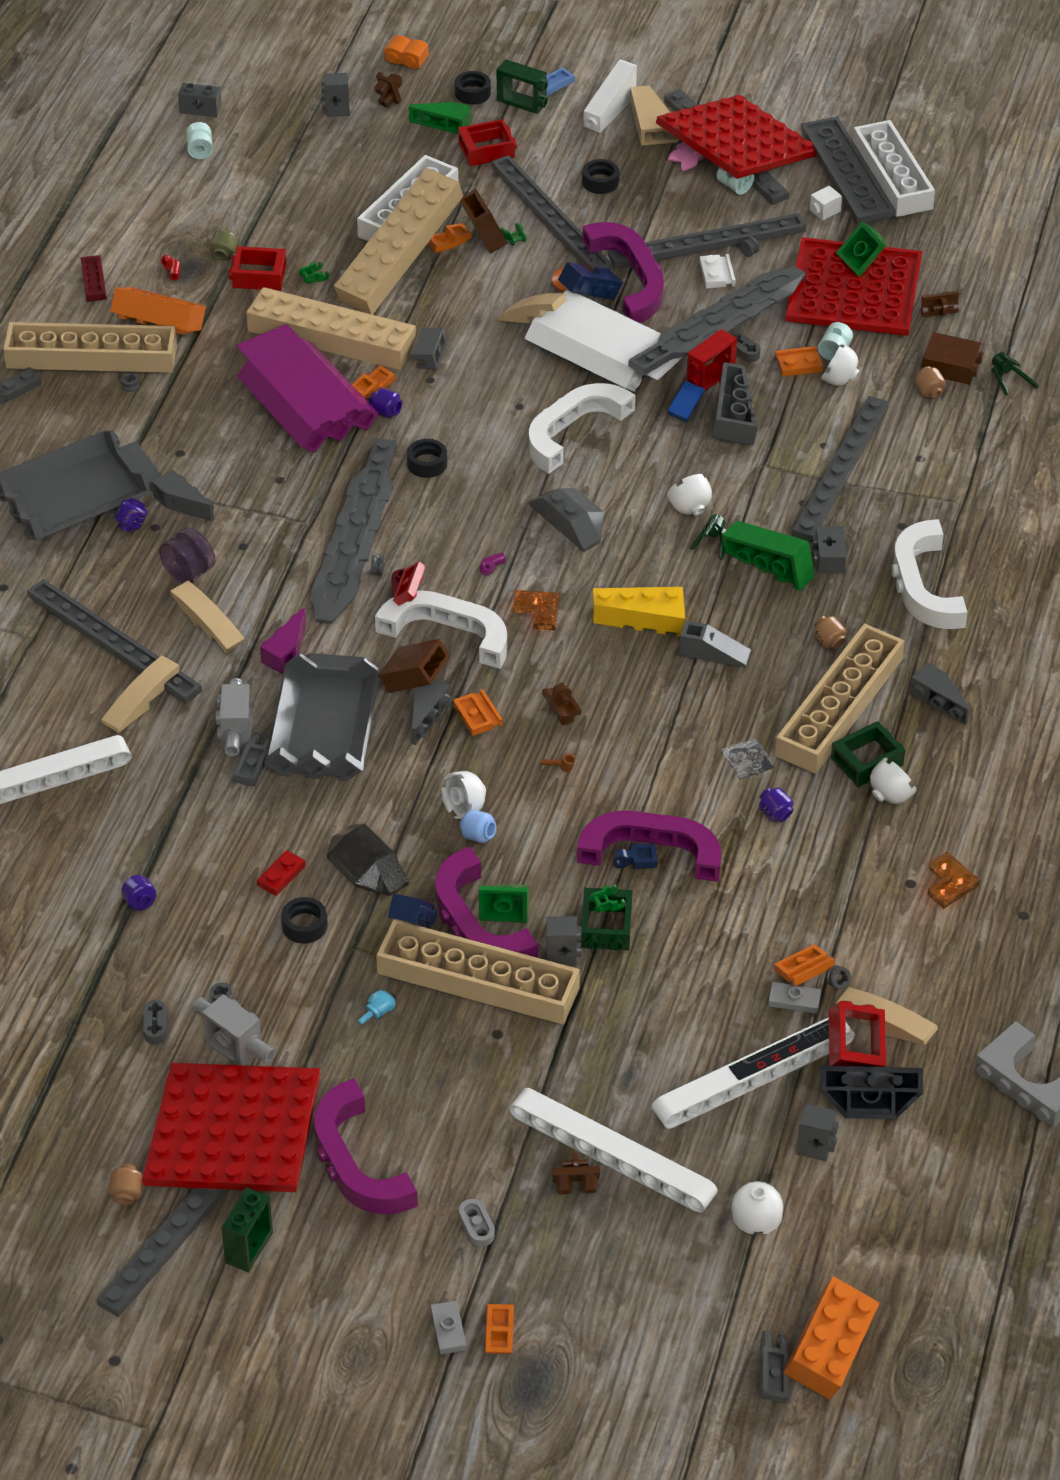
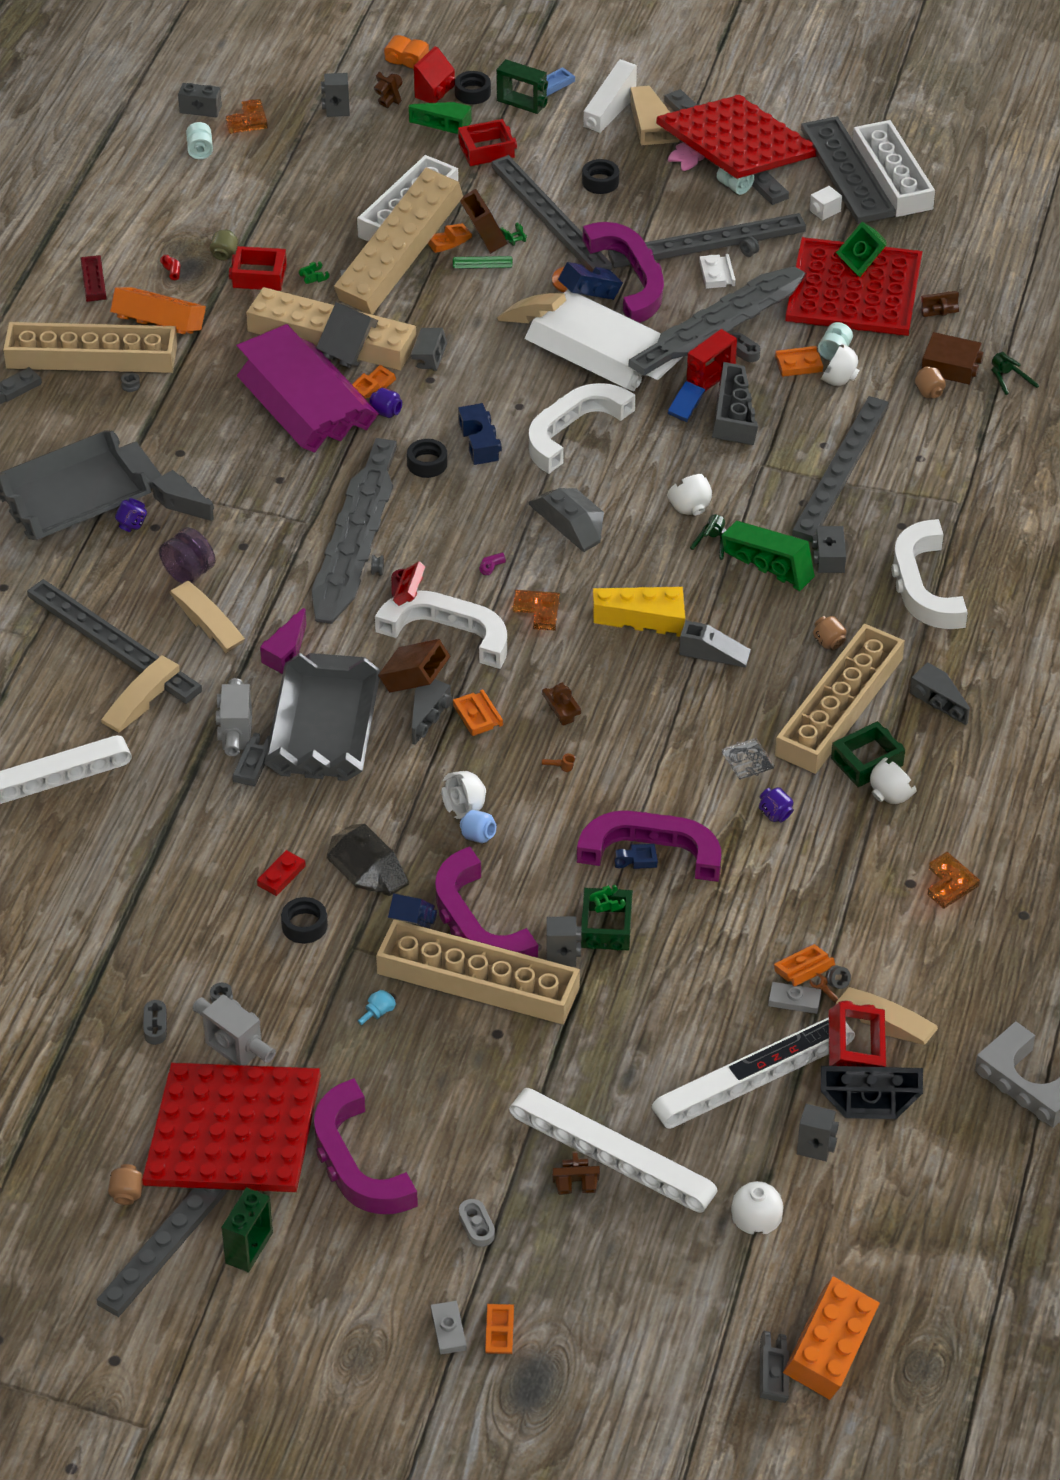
(138, 892): dark purple head -> none
(251, 119): none -> clear orange plate
(345, 334): none -> dark grey panel
(433, 76): none -> red slope
(476, 262): none -> green axle
(482, 440): none -> dark blue arch
(504, 903): green slope -> none
(823, 986): none -> dark orange hand

